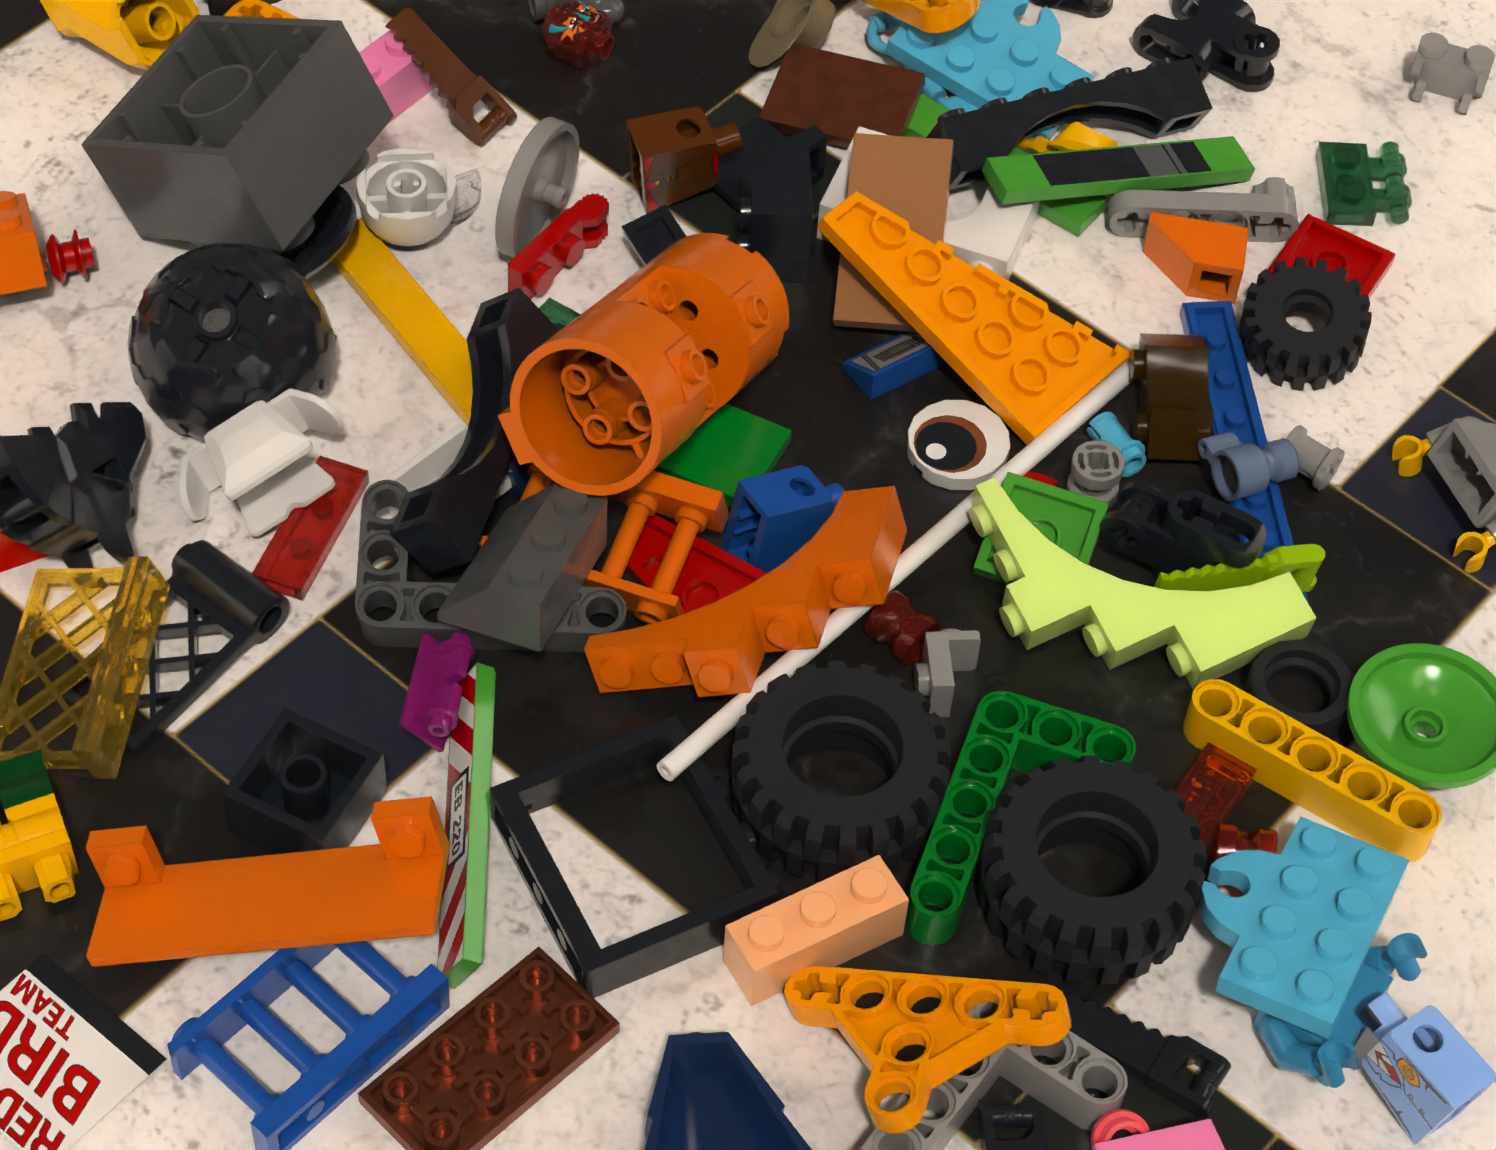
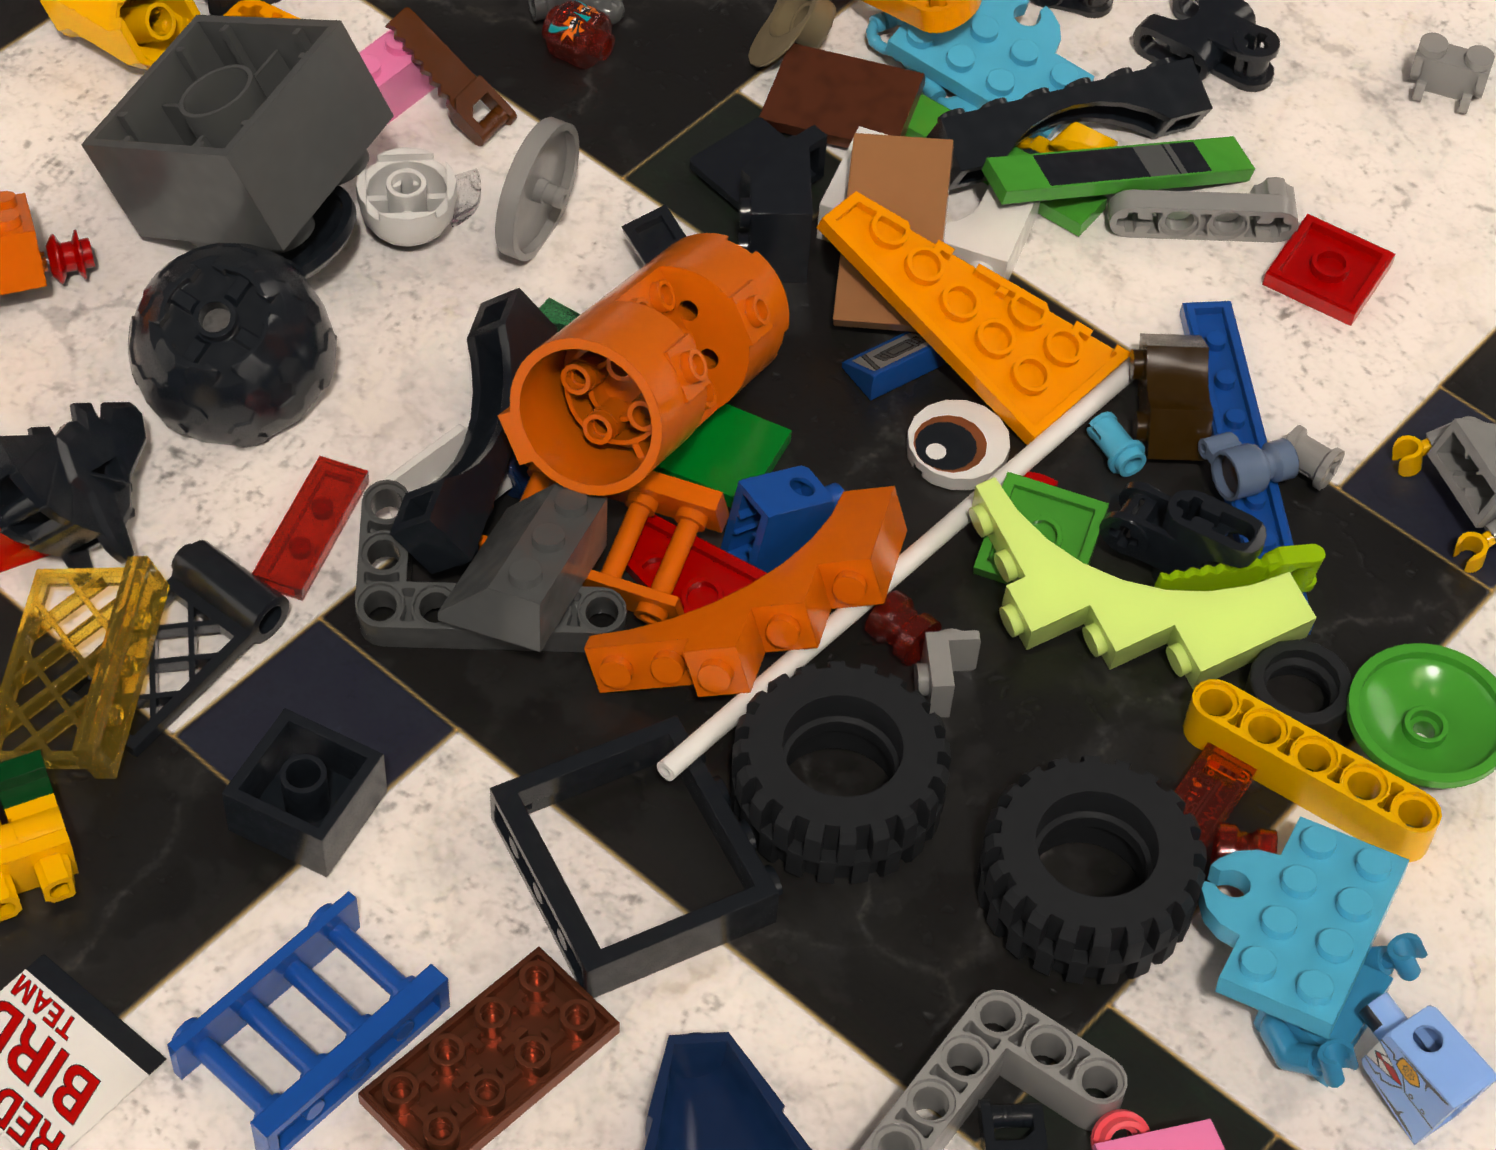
(261, 460): white piece -> none
(269, 899): orange bracket -> none
(408, 316): yellow tile -> none
(435, 690): magenta hinge -> none
(467, 828): tile -> none
(559, 245): red hinge -> none
(676, 154): reddish brown torso -> none
(815, 928): light nougat brick -> none
(948, 1032): light orange beam -> none
(1019, 747): green beam -> none
(1096, 471): light grey wheel -> none
(1150, 1054): black piece -> none
(1198, 254): orange slope -> none
(1297, 353): black tyre -> none
(1347, 184): clear green plate -> none

